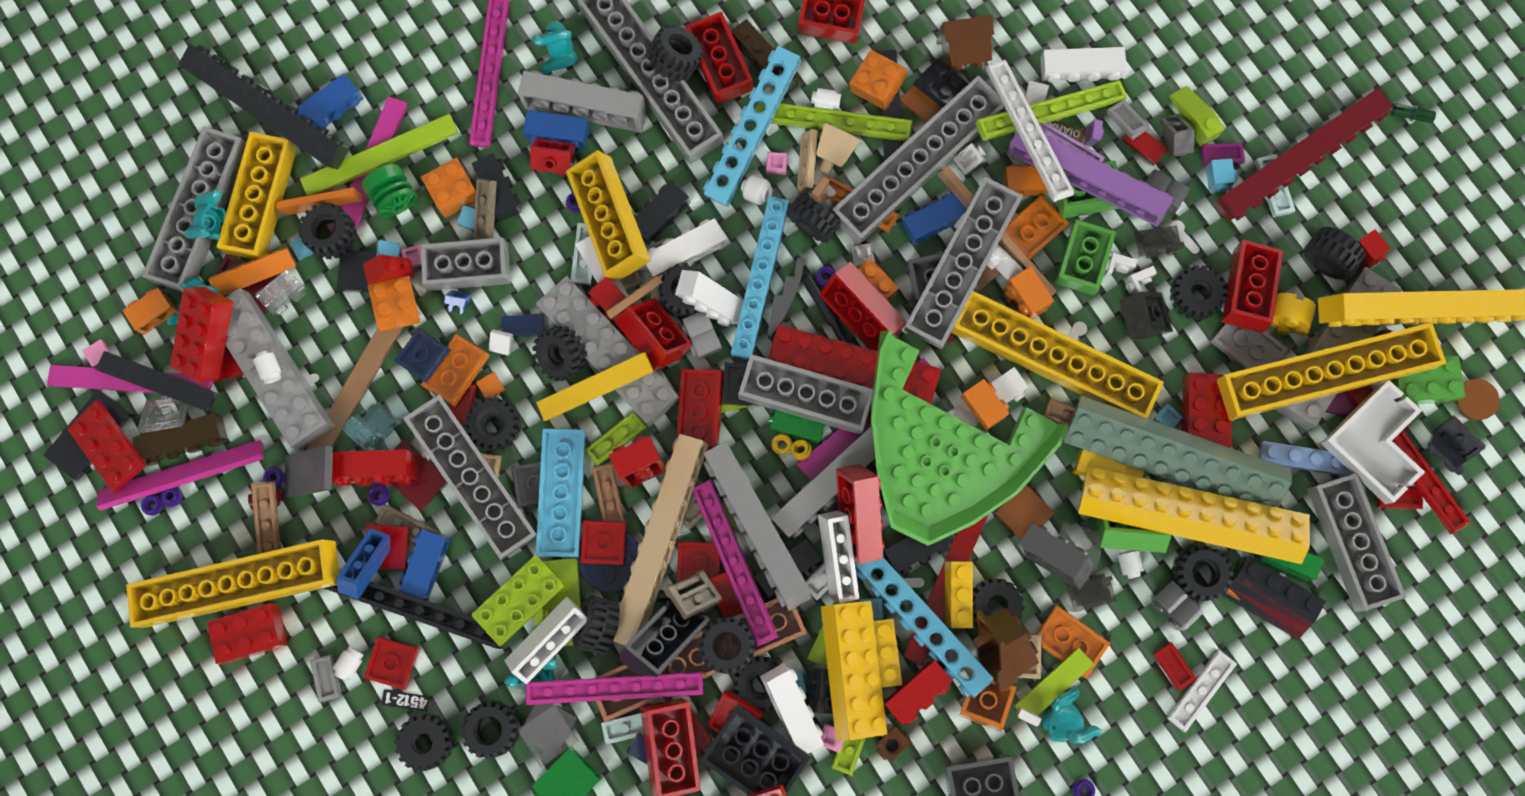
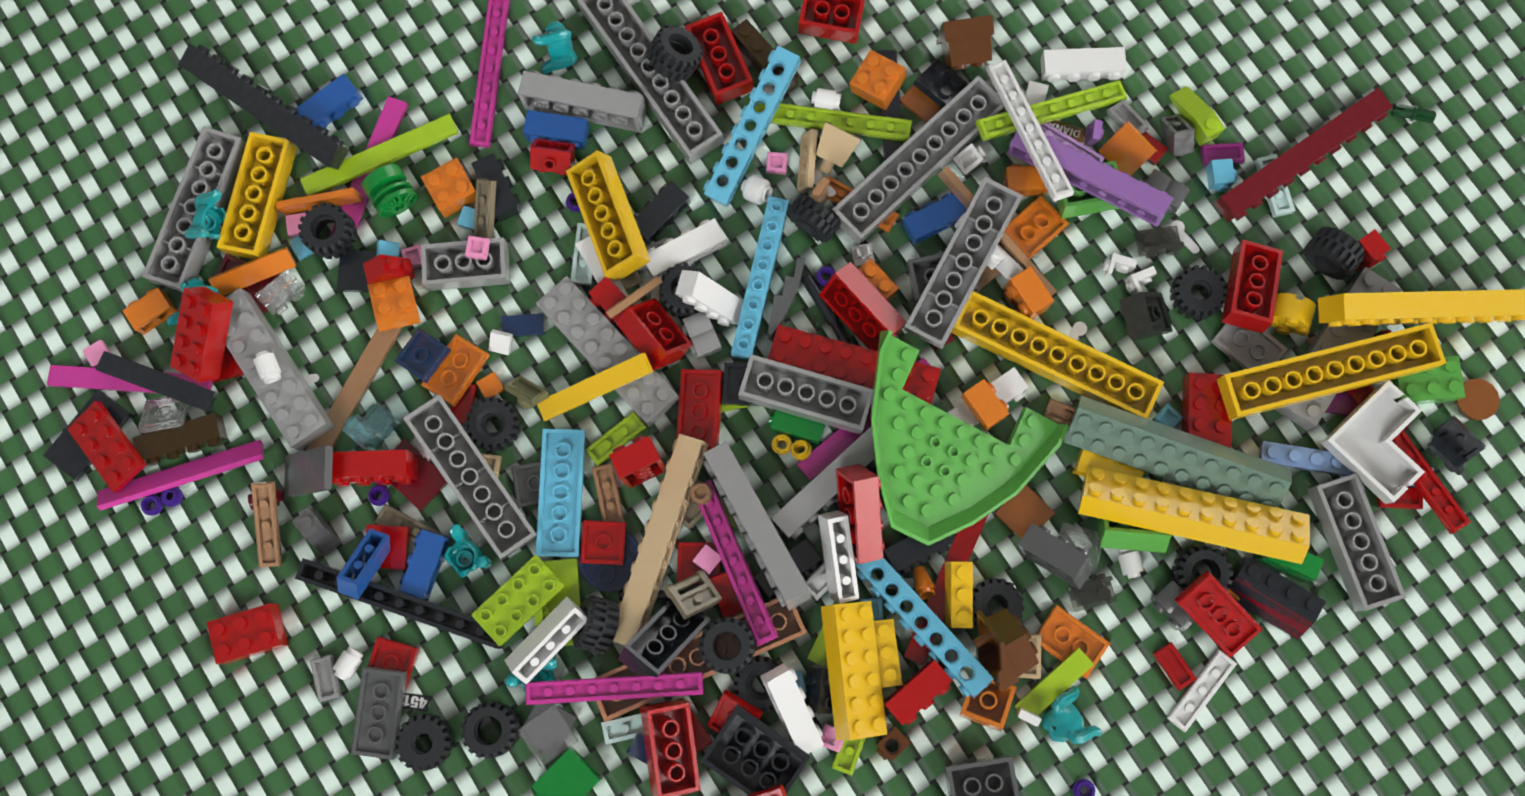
(233, 584): yellow brick -> none
(267, 477): dark purple plate -> none
(292, 224): none -> bright pink tile
(317, 531): none -> flat silver slope
(378, 712): none -> dark grey tile
(457, 298): tile -> none
(464, 549): none -> teal hair
(477, 248): none -> bright pink tile
(527, 392): none -> olive tile
(549, 356): black tyre -> none
(701, 493): none -> medium nougat tile
(707, 559): none -> bright pink tile
(923, 584): none -> orange cone
(1085, 257): bright green brick -> none
(1128, 149): none -> orange tile
(1218, 614): none -> red tile

